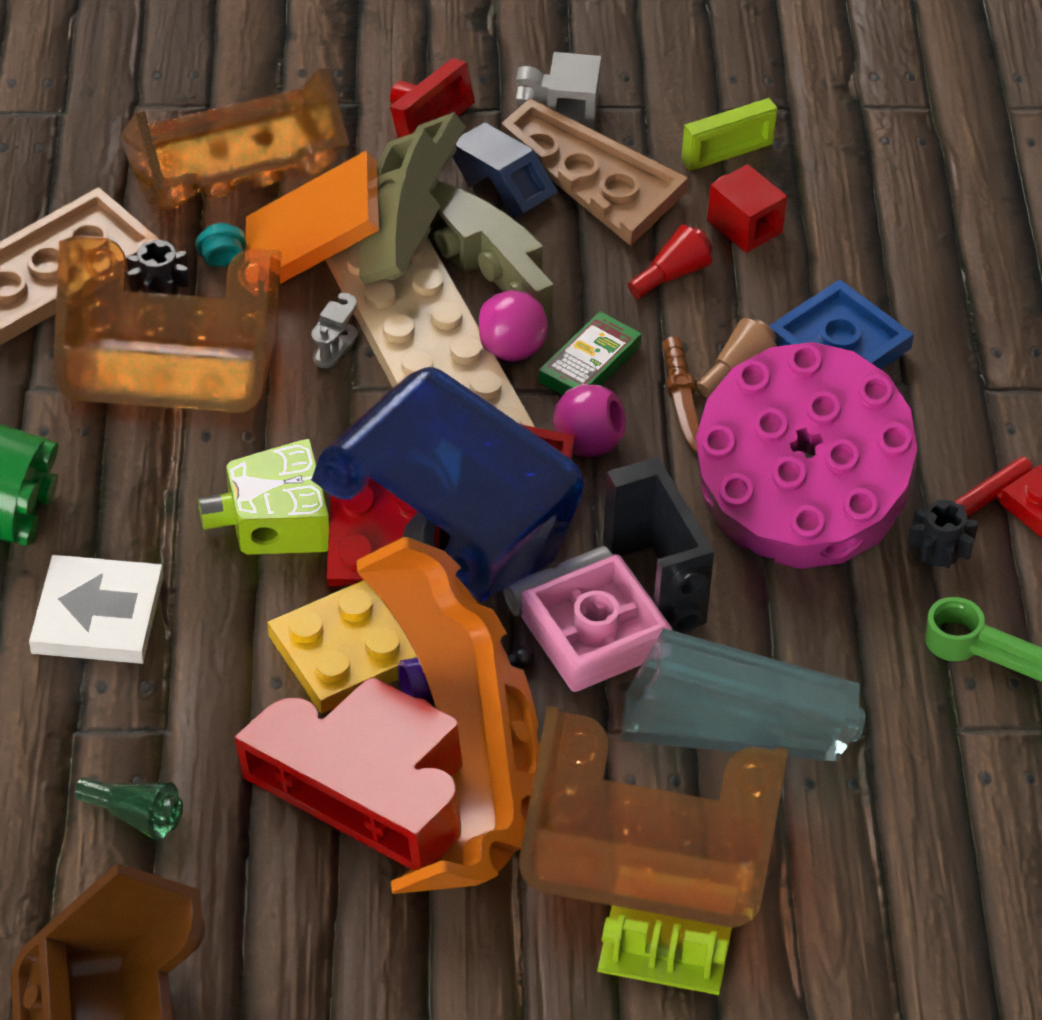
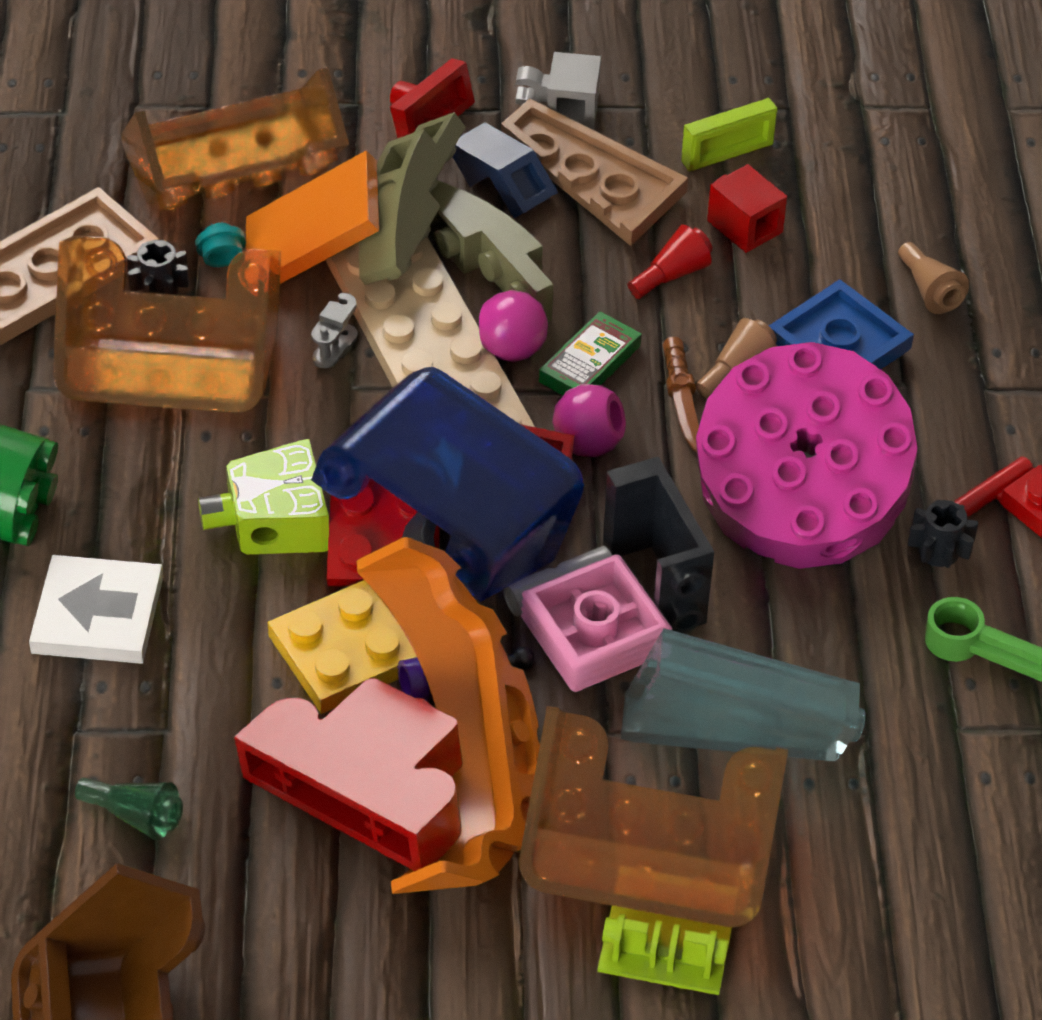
(938, 283): none -> medium nougat cone

